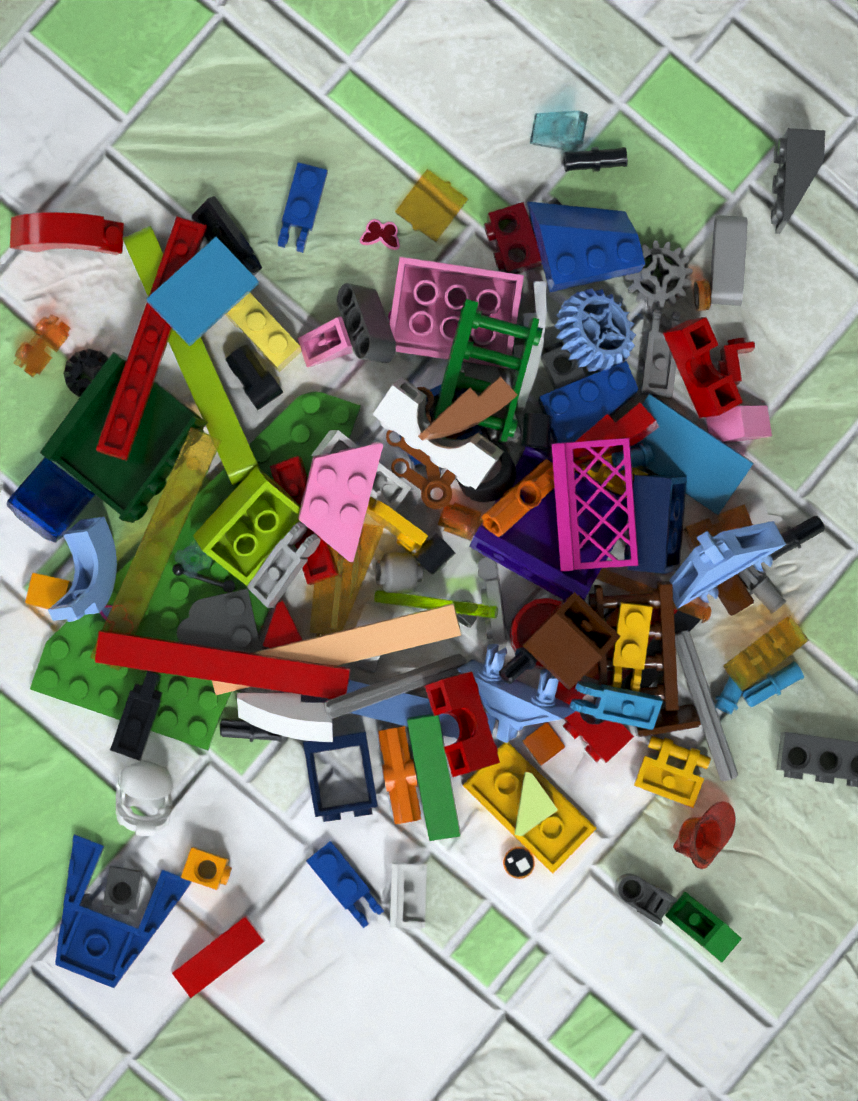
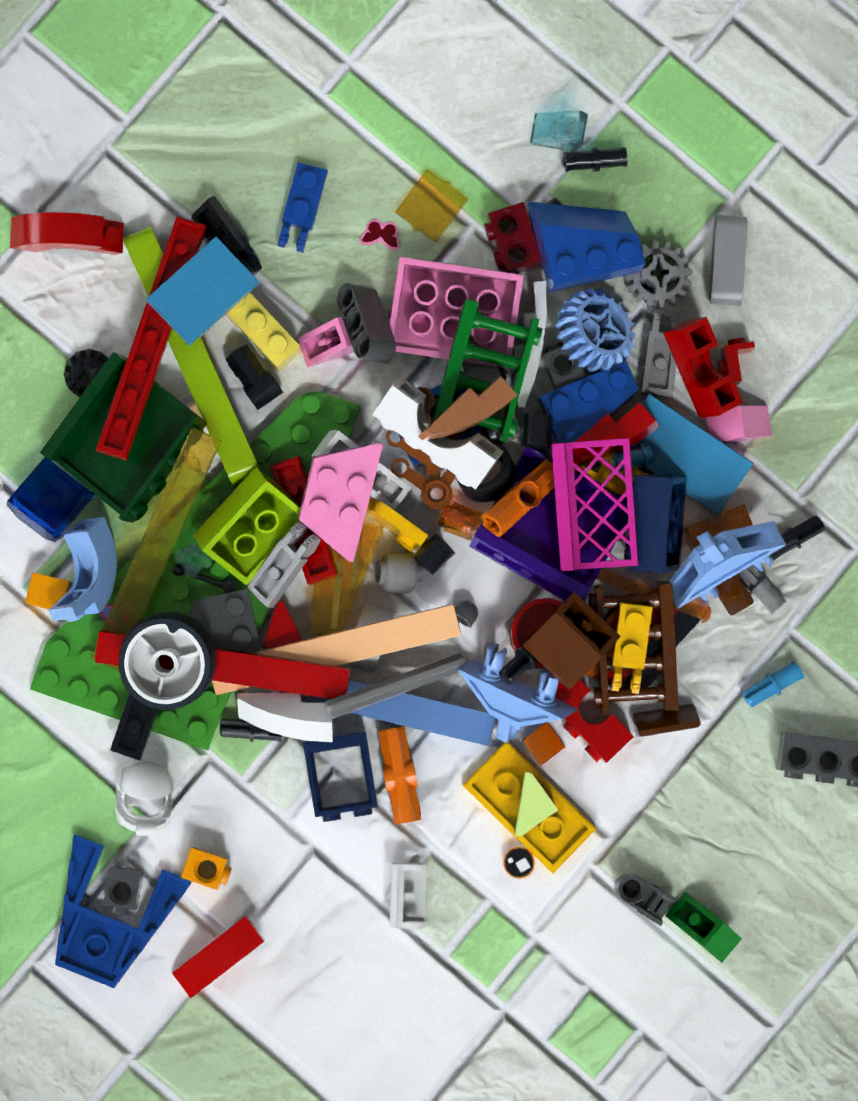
(33, 353): clear orange hinge -> none
(185, 643): none -> white wheel
(342, 881): blue hinge -> none
(429, 603): clear neon green bar -> none
(434, 777): green tile -> none
(462, 701): red arch -> none
(493, 596): light grey hinge -> none
(618, 705): dark azure hinge -> none
(670, 781): yellow plate -> none
(702, 295): clear orange tile -> none
(705, 706): light grey axle -> none
(706, 835): clear red piece -> none
(729, 697): dark azure pin -> none
(765, 653): clear yellow beam -> none
(799, 159): dark grey slope -> none

